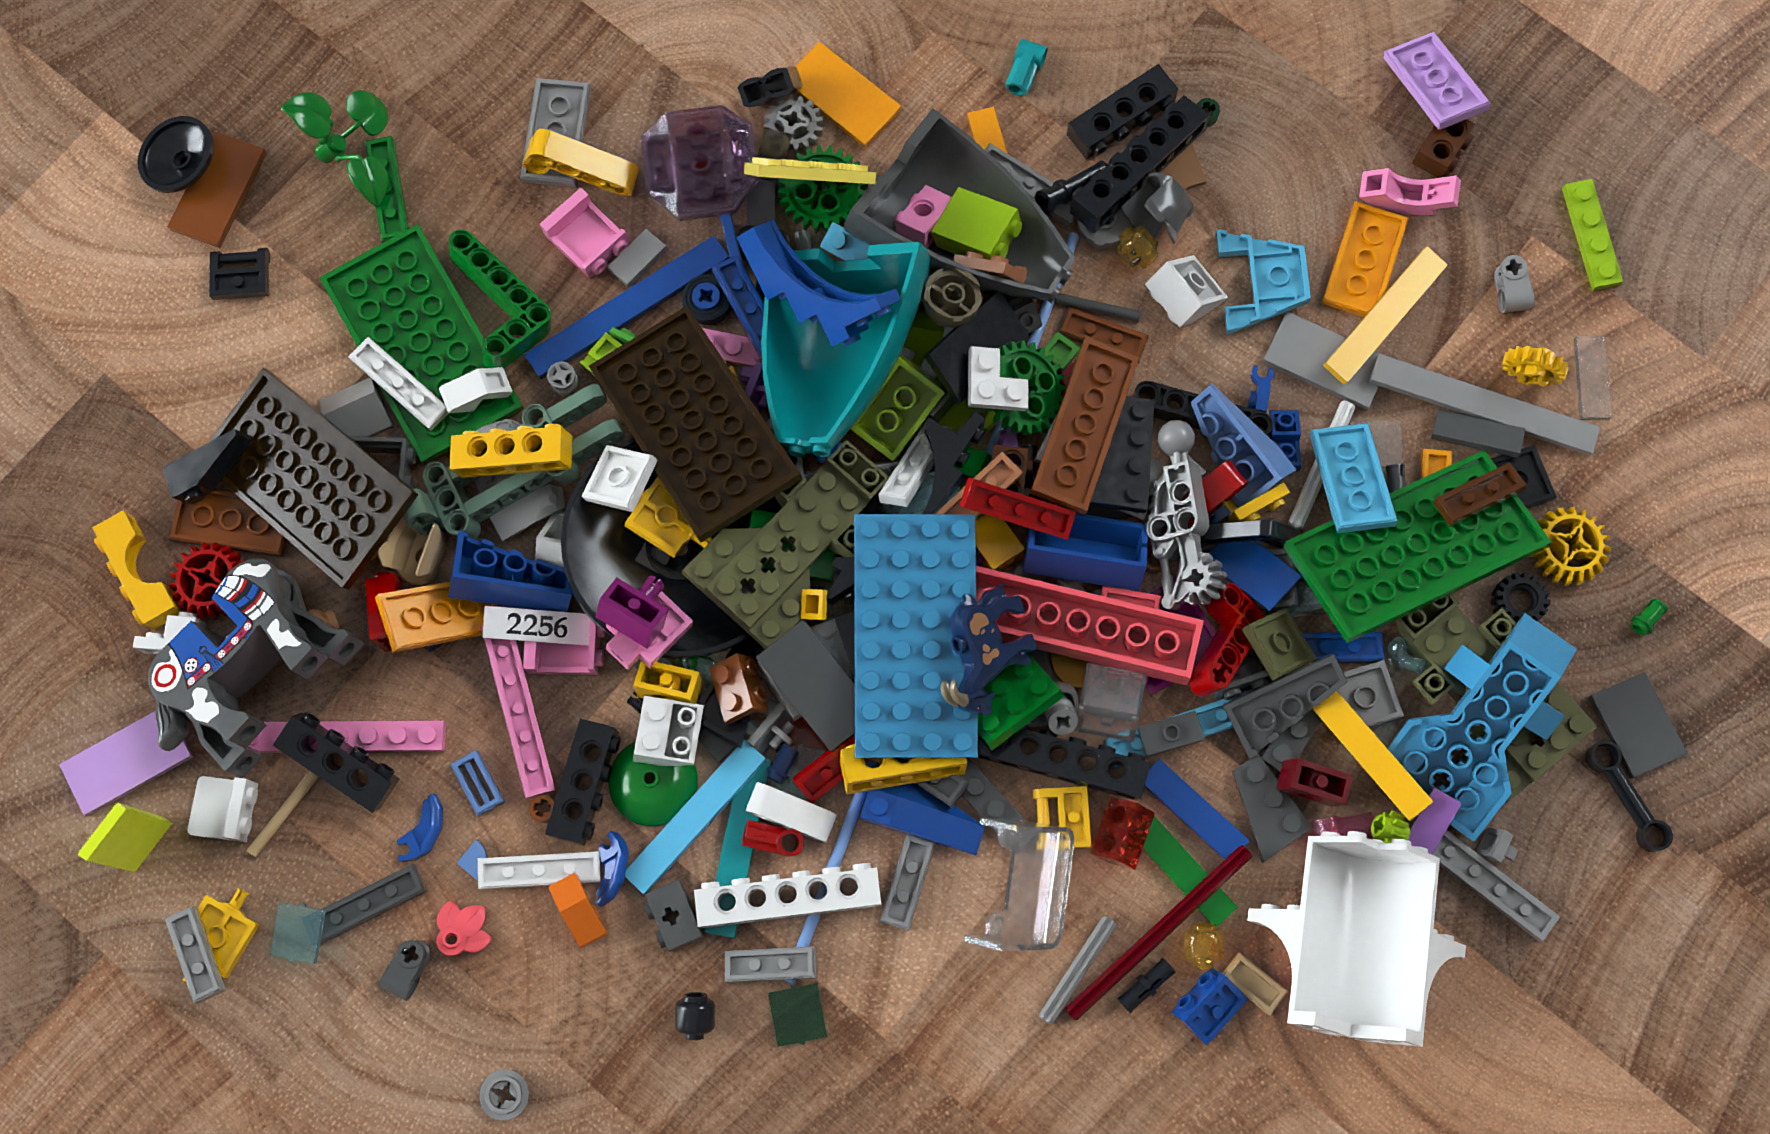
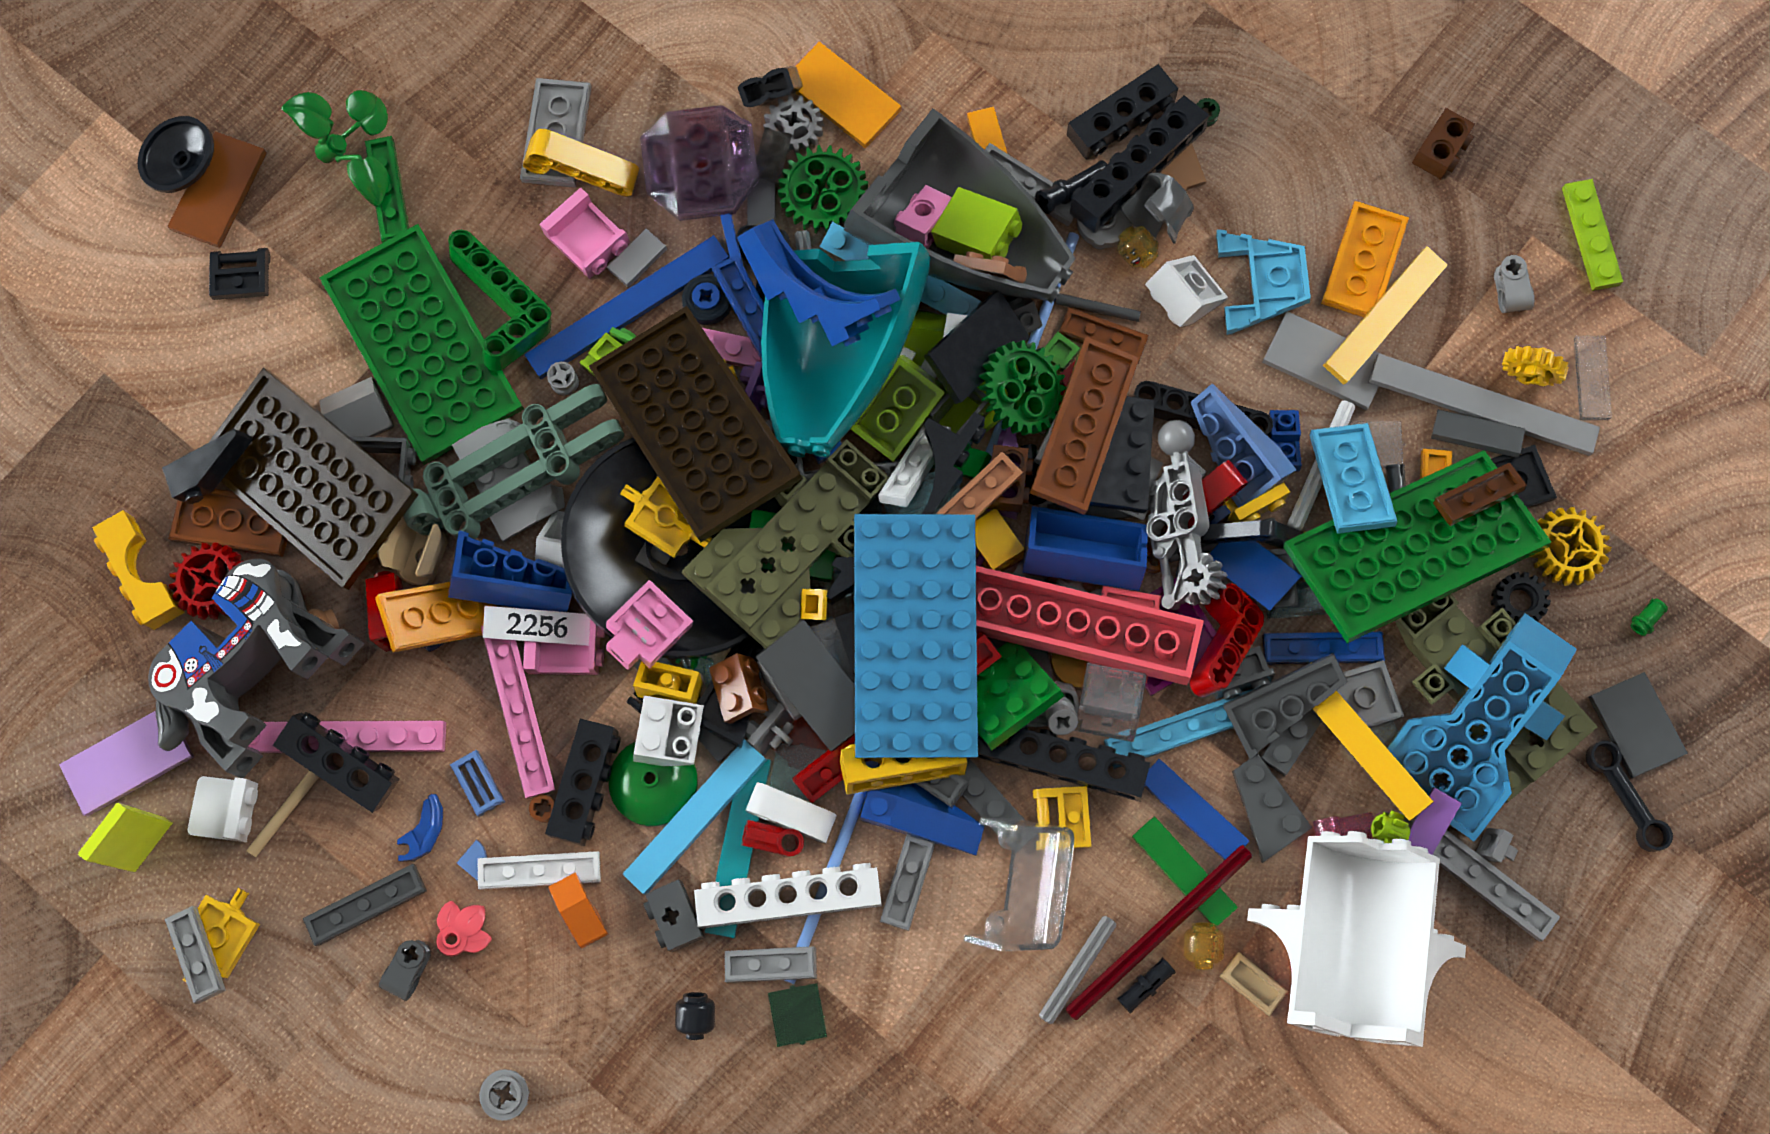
(155, 642): white slope -> none
(297, 932): clear light blue piece -> none
(399, 383): white tile -> none
(470, 389): white slope -> none
(552, 456): yellow brick -> none
(615, 864): blue piece -> none
(619, 478): white tile -> none
(633, 610): magenta brick -> none
(782, 764): dark blue pin -> none
(810, 170): light yellow plate -> none
(951, 297): dark tan cylinder -> none
(982, 649): dark blue animal -> none
(986, 386): white plate -> none
(1017, 508): red plate -> none
(1027, 60): teal piece -> none
(1122, 833): clear red brick -> none
(1170, 733): dark grey plate -> none
(1209, 1005): blue bracket -> none
(1259, 398): blue plate -> none
(1279, 644): olive tile -> none
(1314, 782): dark red brick -> none
(1397, 651): clear light blue arm -> none
(1408, 196): bright pink arch -> none
(1436, 80): lavender tile -> none

